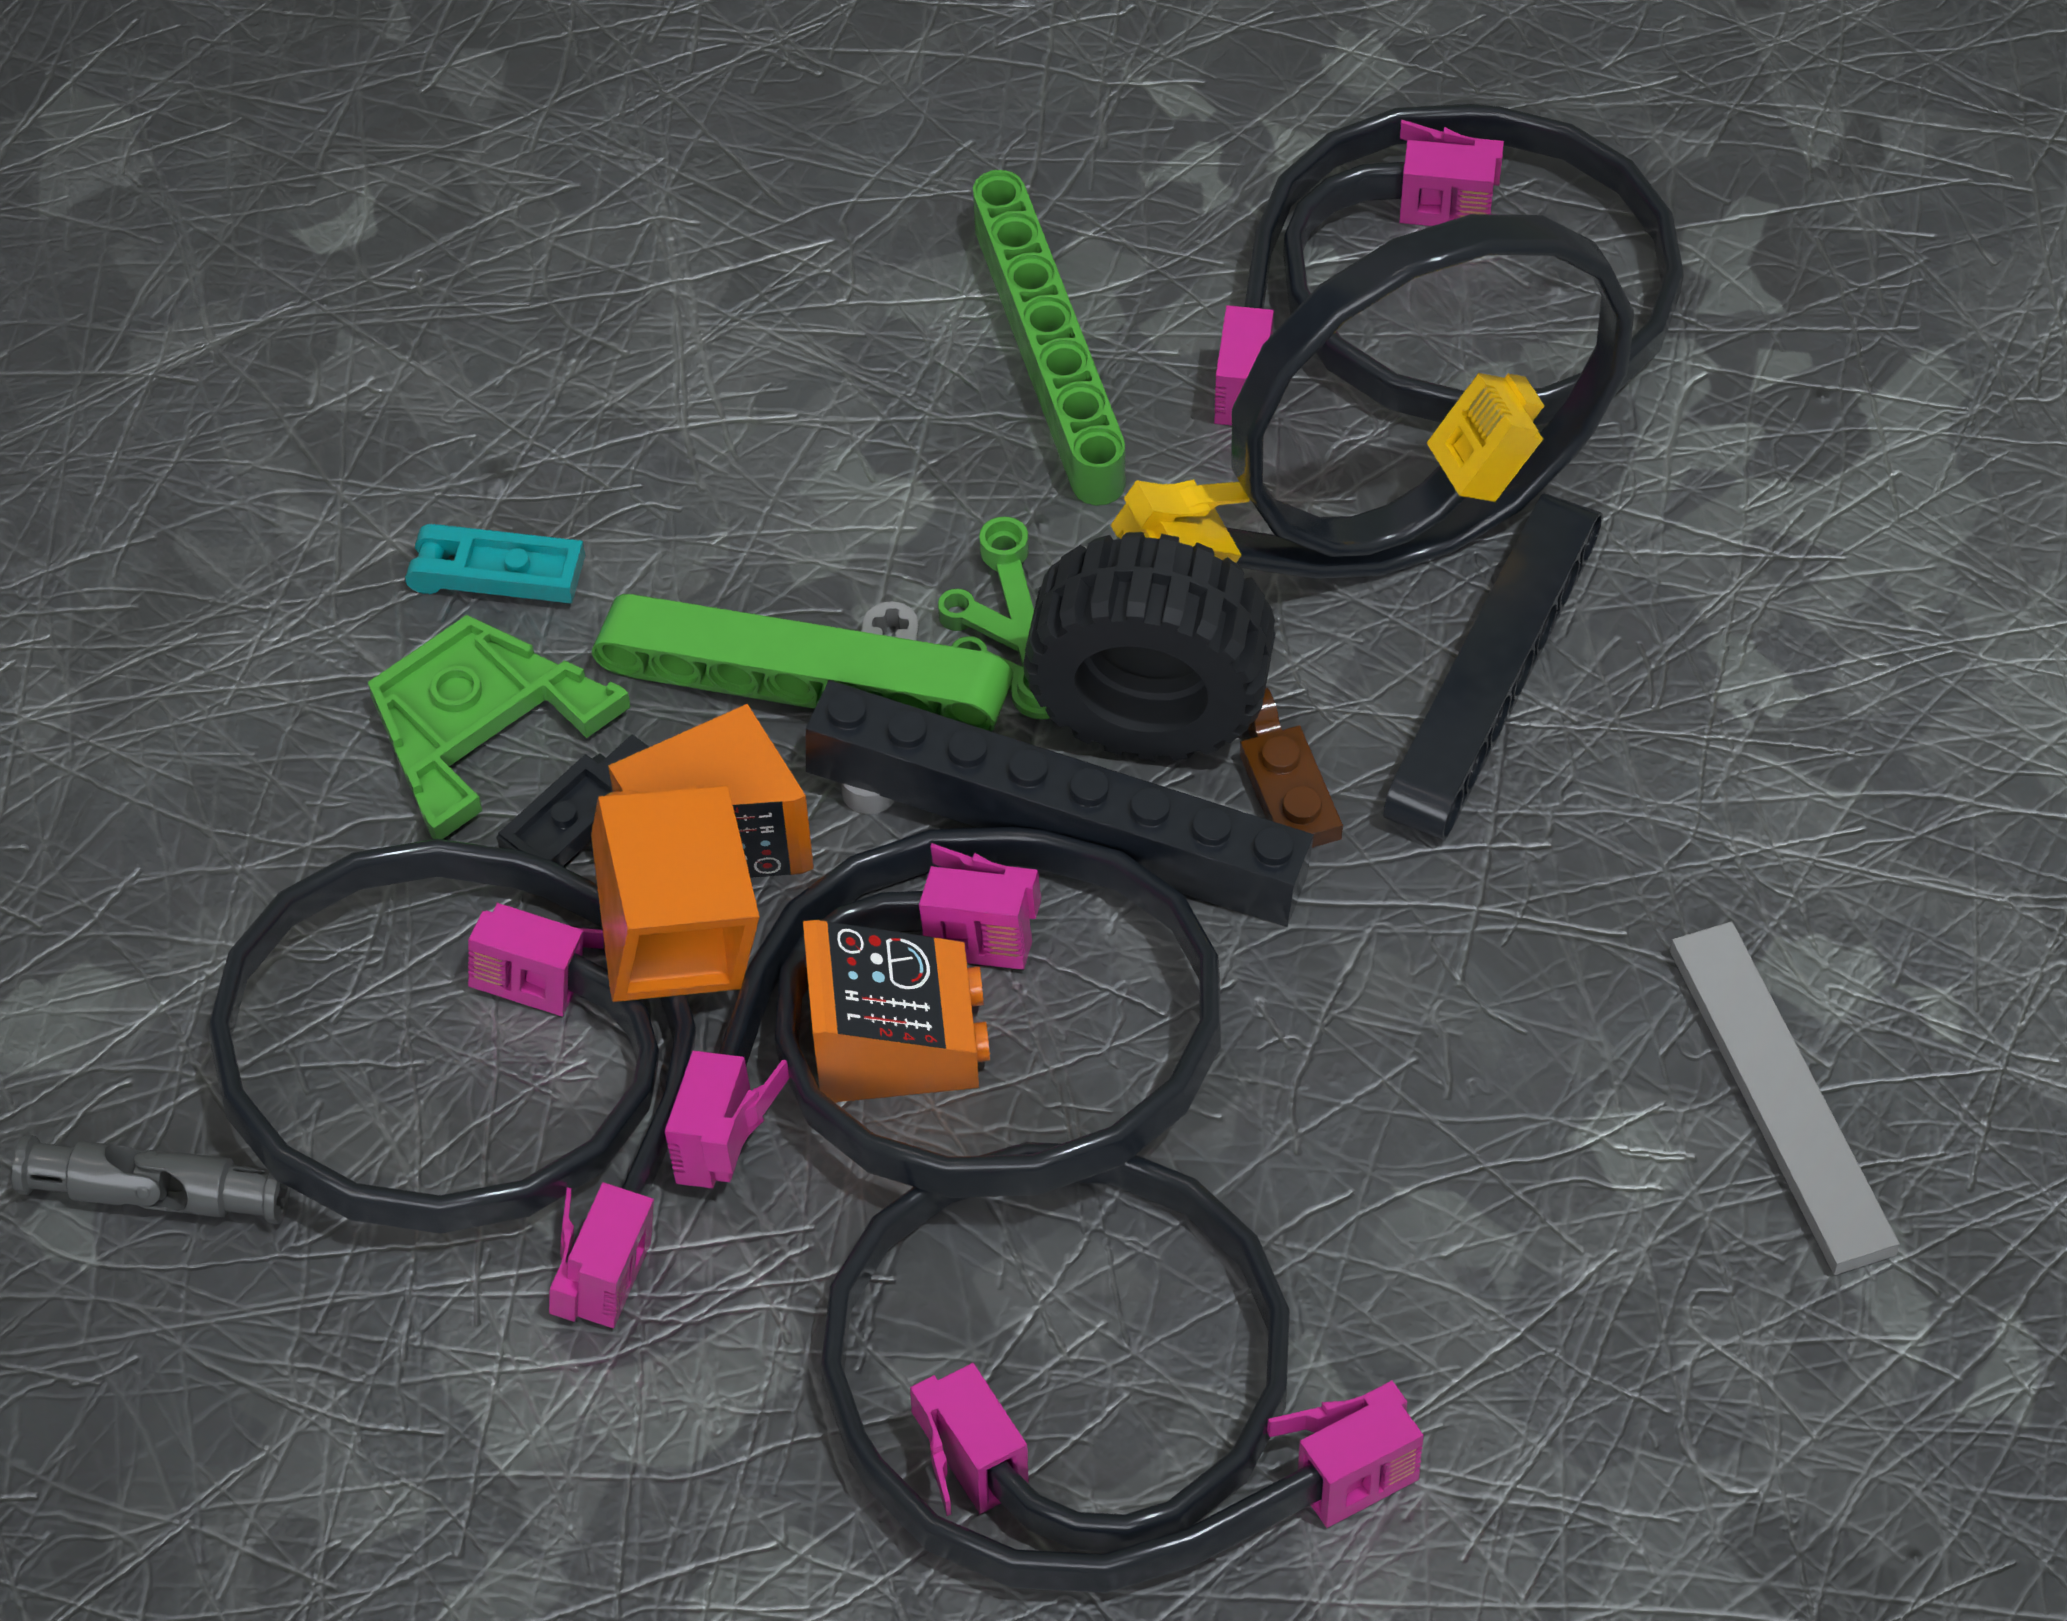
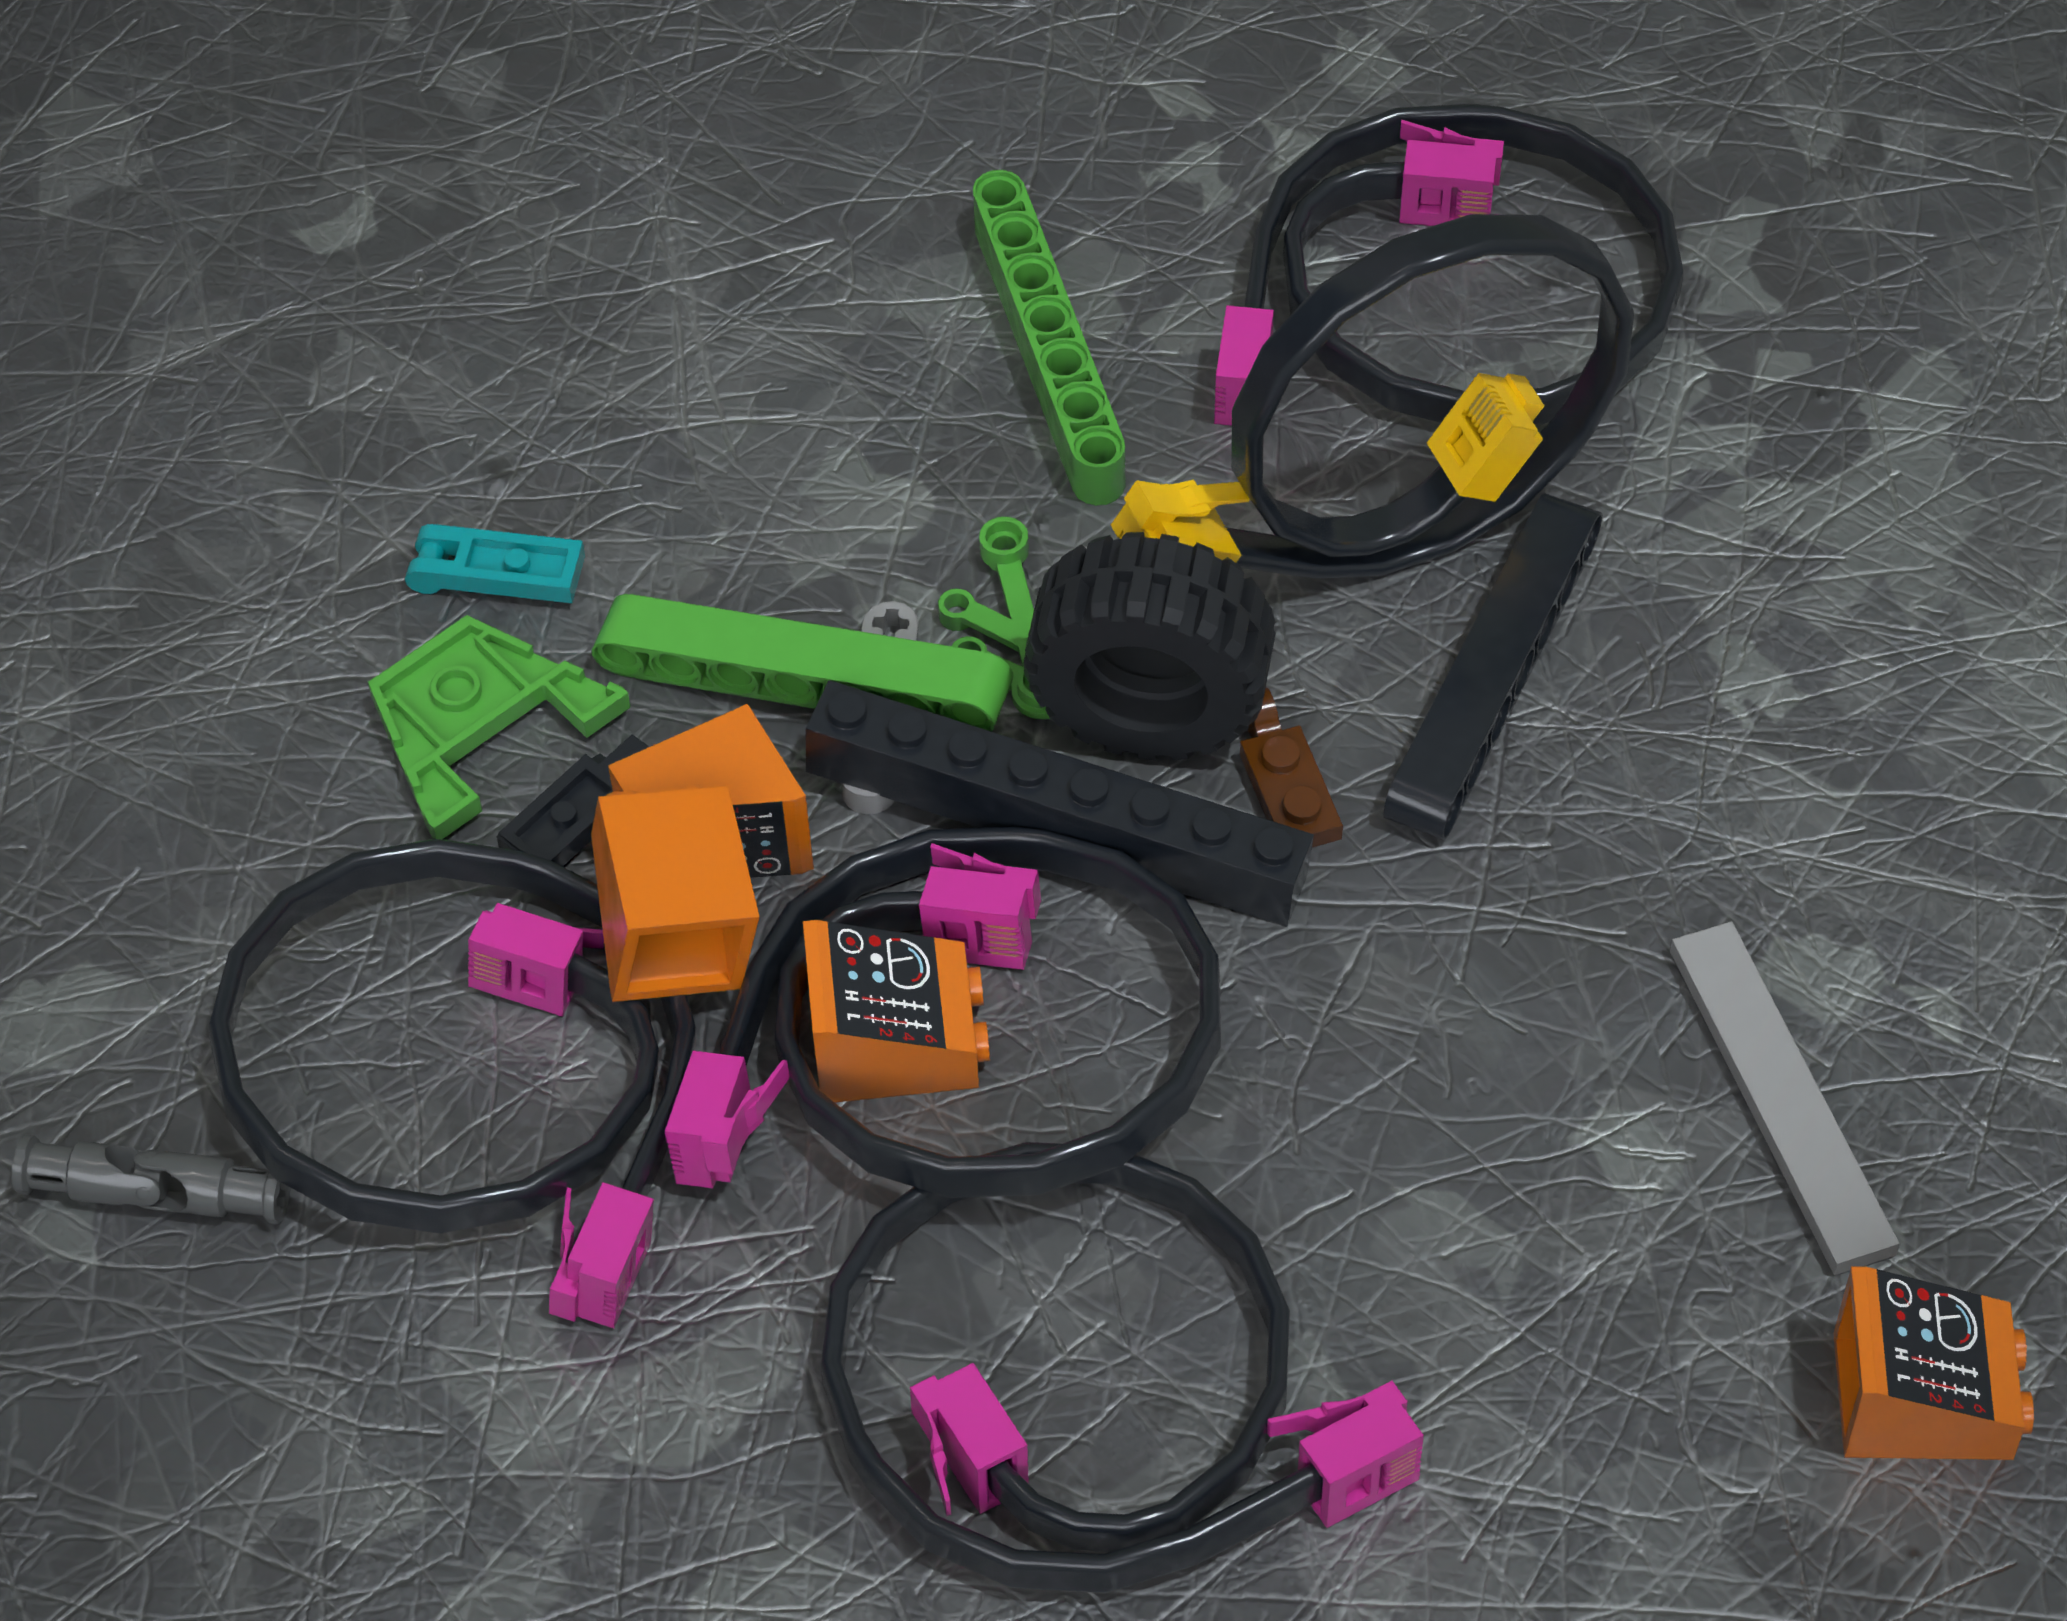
(1928, 1371): none -> slope

